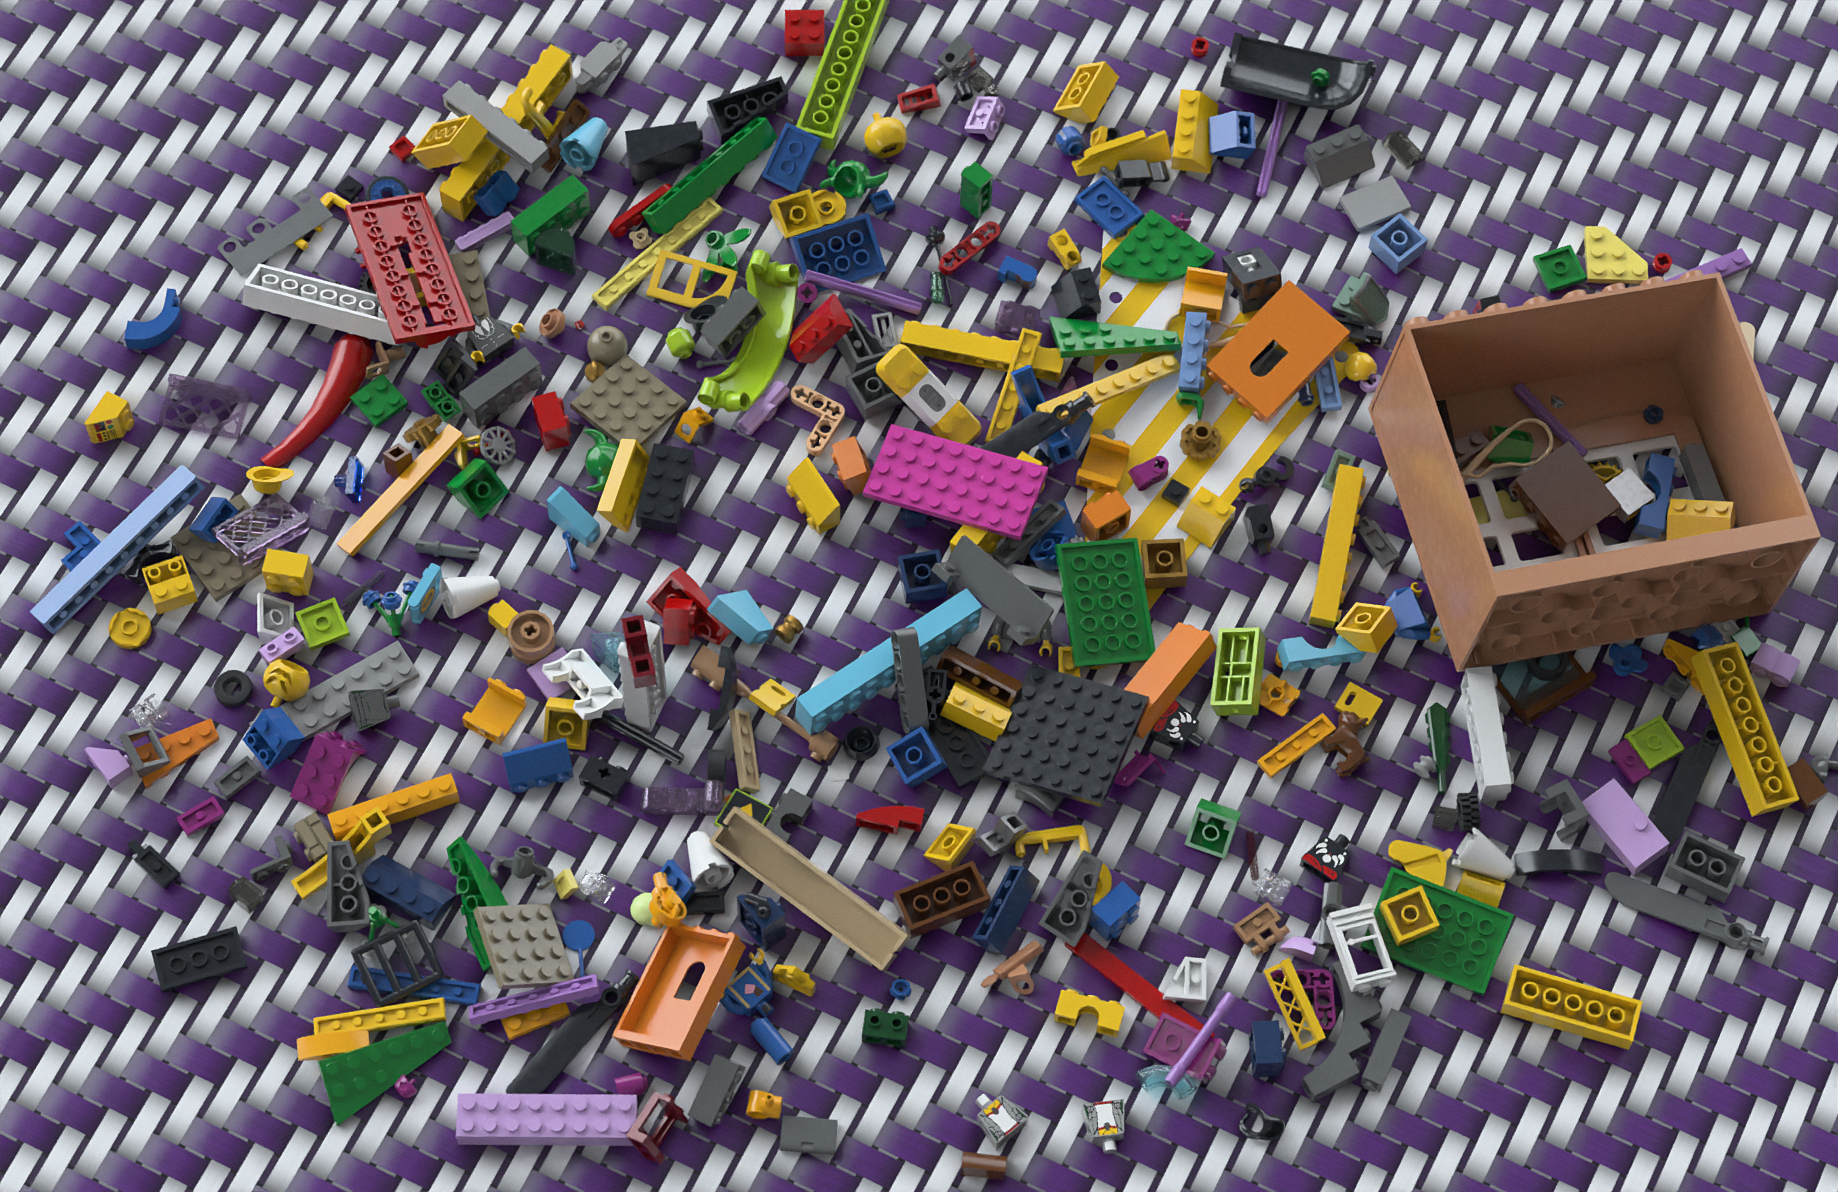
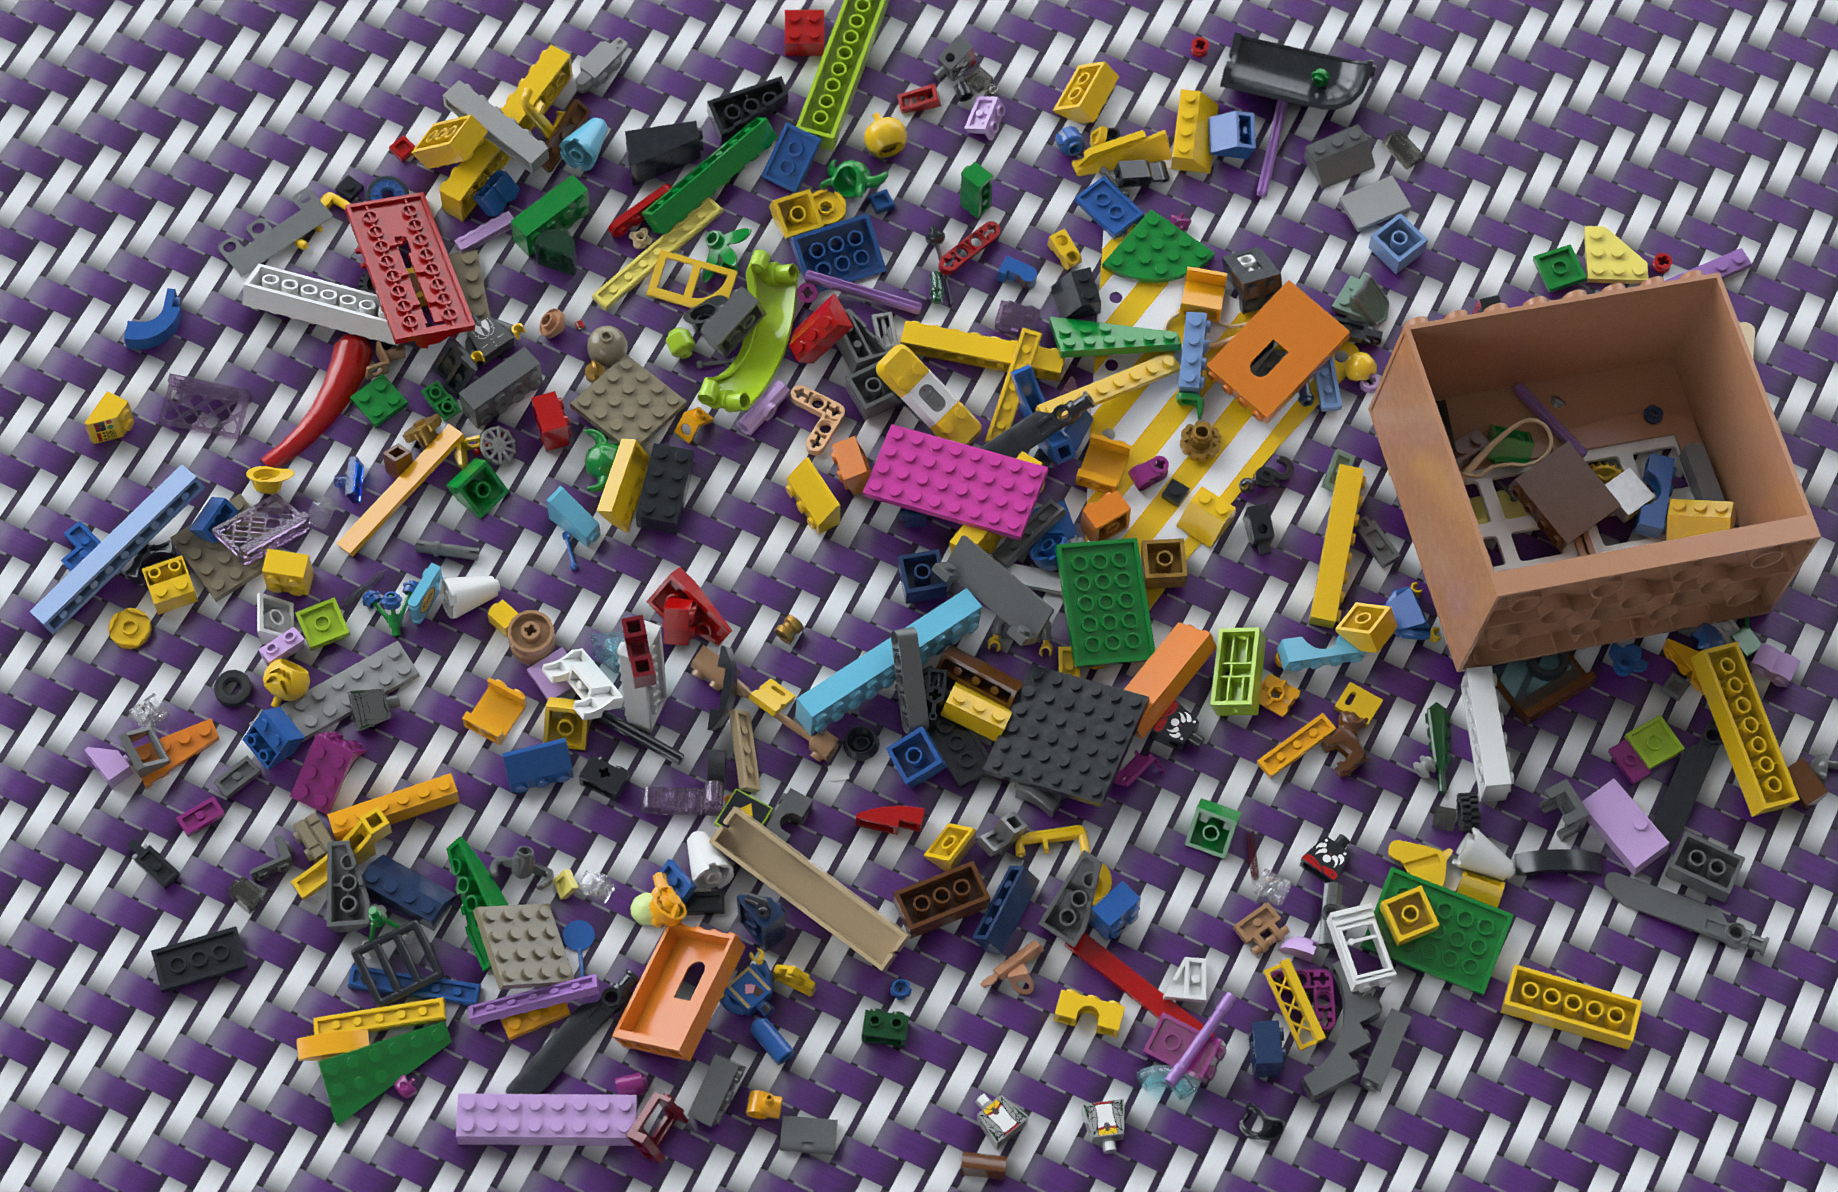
(741, 616): medium azure slope -> none

